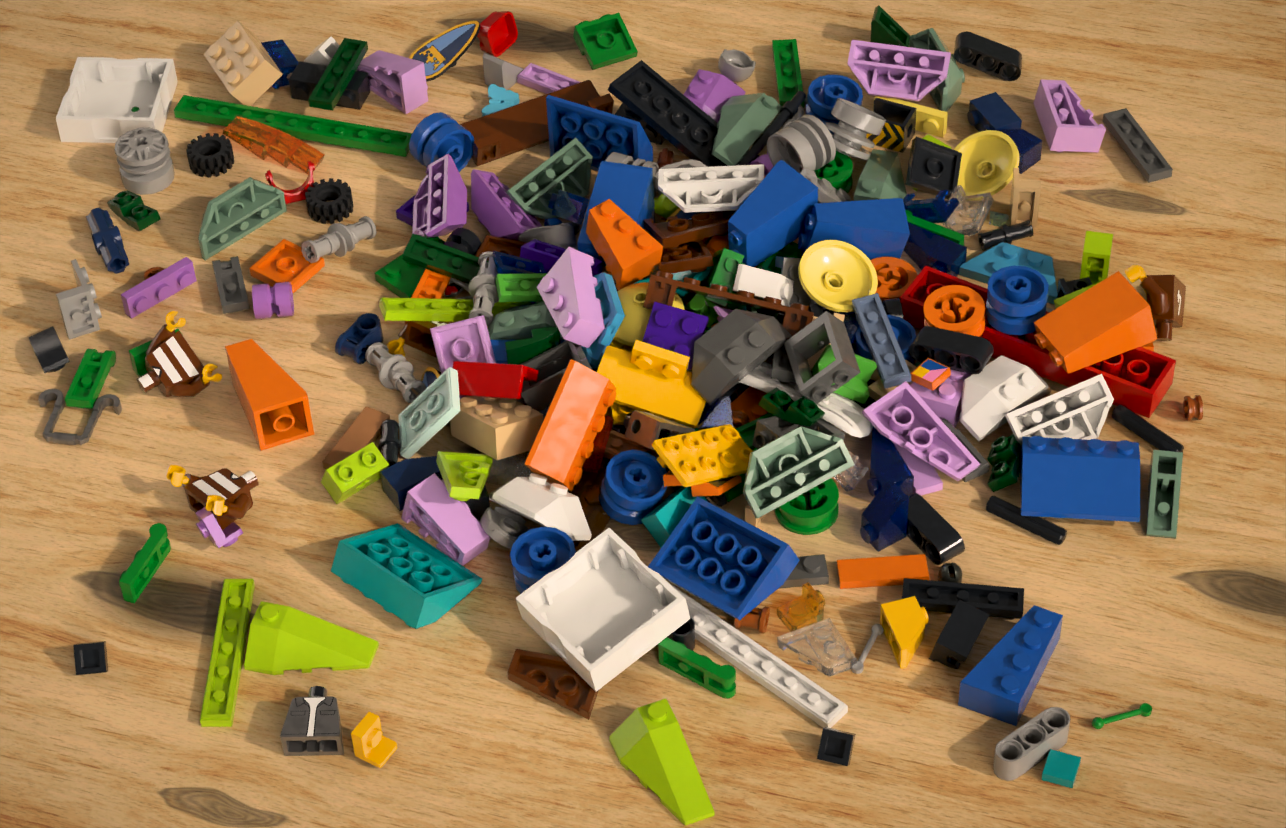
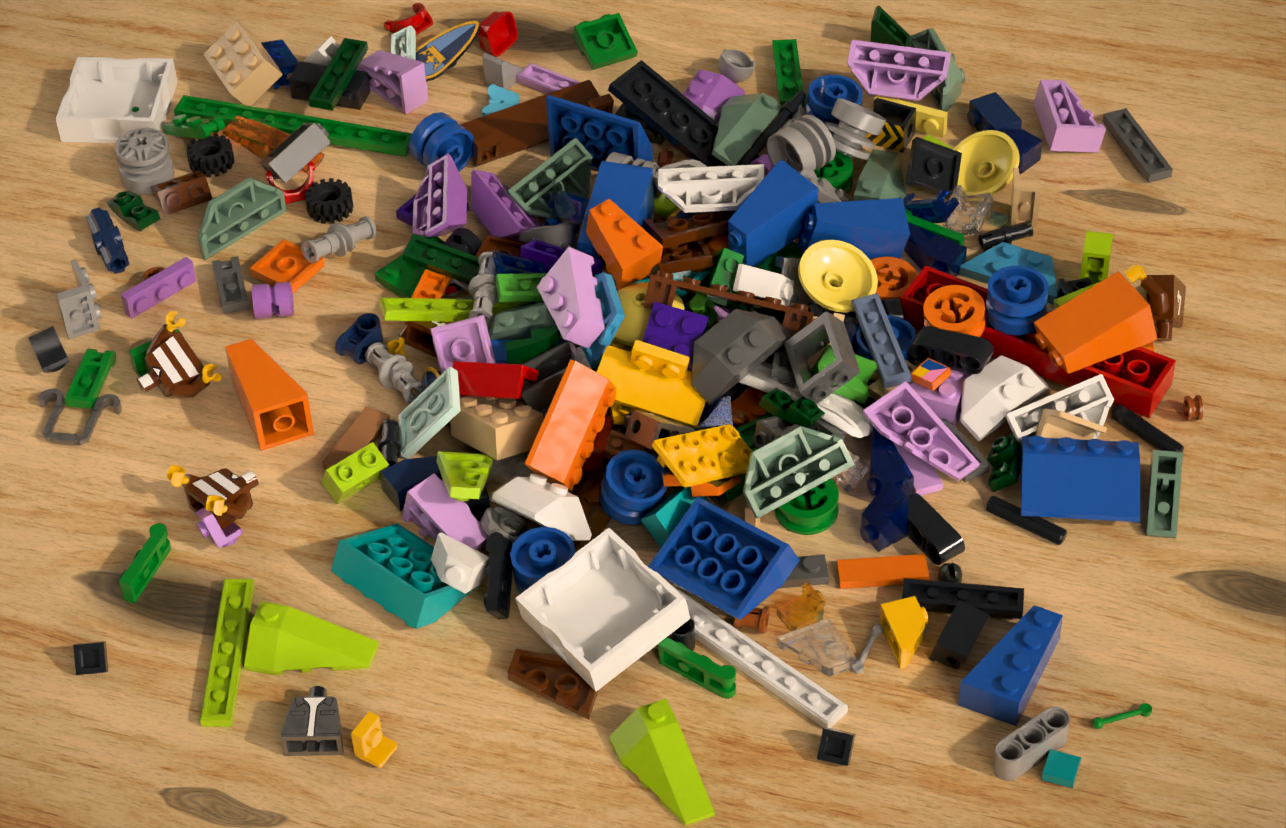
(182, 192): none -> reddish brown bracket
(193, 126): none -> green plate
(296, 151): none -> window
(407, 43): none -> light aqua tile
(421, 19): none -> red helmet
(458, 563): none -> white slope
(499, 576): none -> black hinge
(988, 56): black beam -> none
(1061, 424): none -> tan panel

